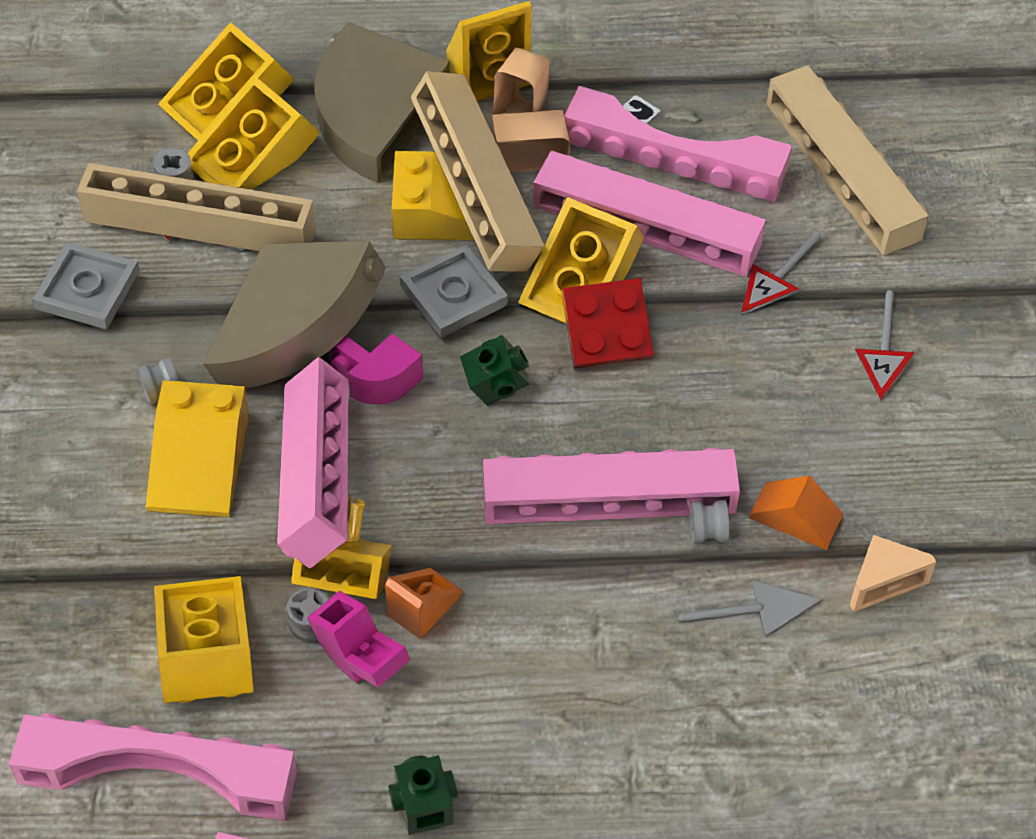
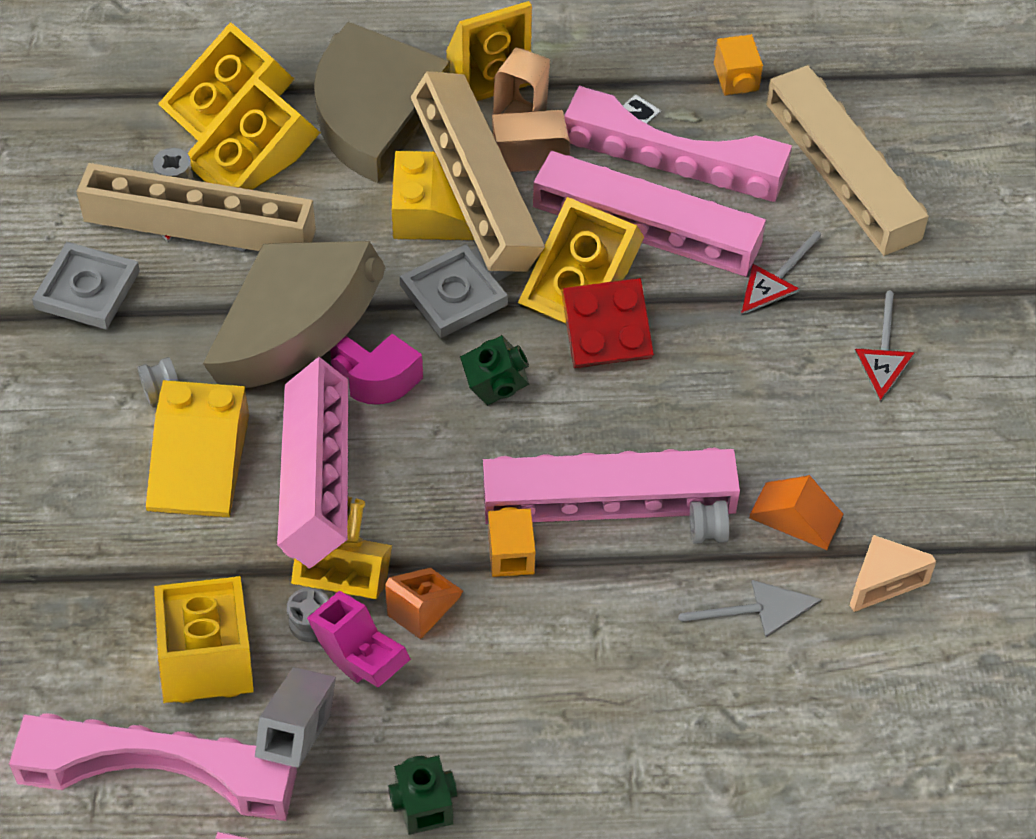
(295, 717): none -> light grey brick
(511, 542): none -> light orange brick
(738, 64): none -> light orange brick

